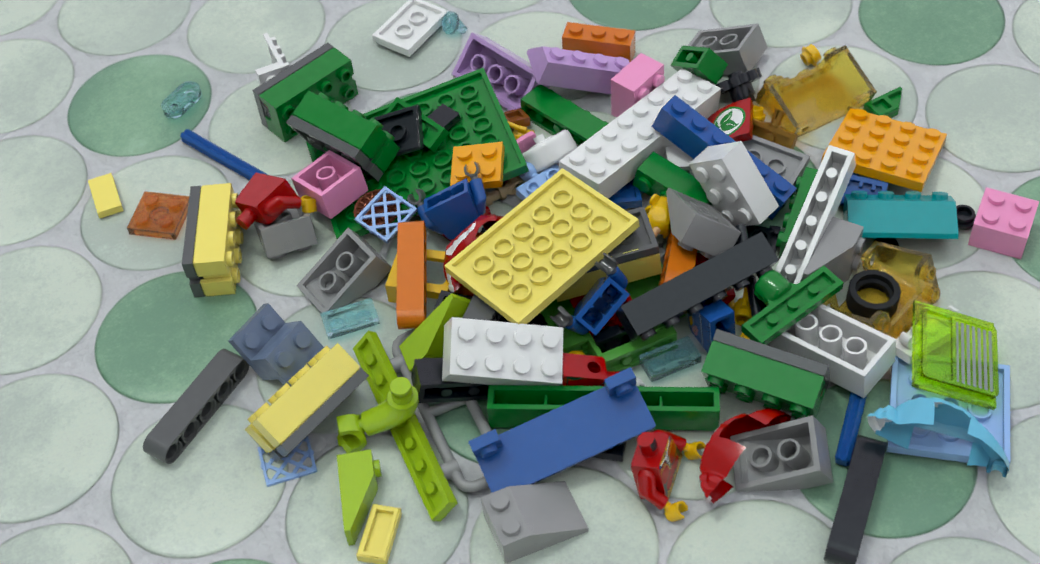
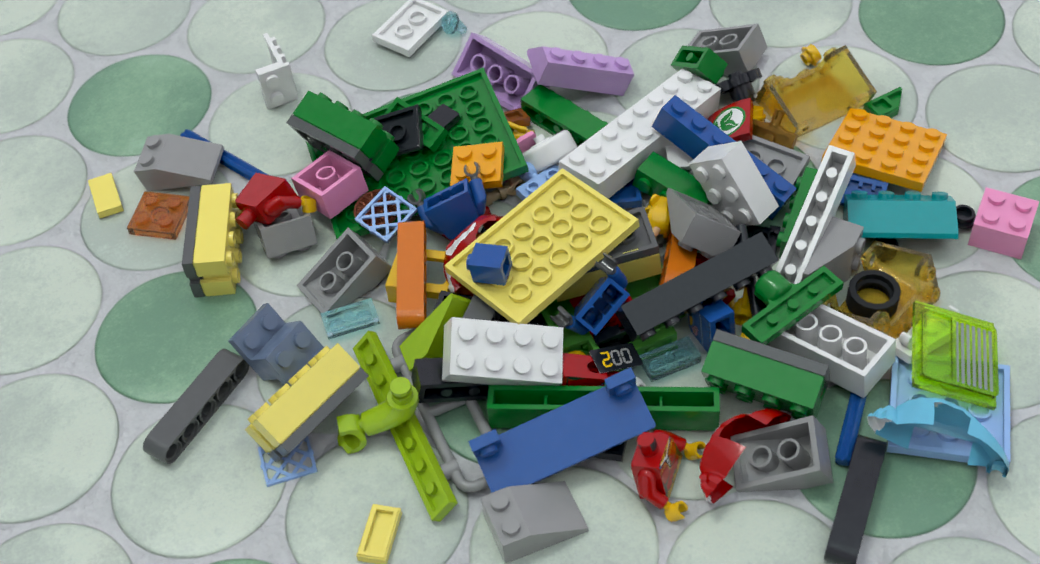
(177, 162): none -> light grey slope
(181, 99): clear light blue plate -> none
(320, 71): green piece -> none
(357, 489): lime slope -> none
(489, 264): none -> blue brick
(599, 40): orange brick -> none
(616, 357): none -> black sticker
(635, 82): bright pink brick -> none

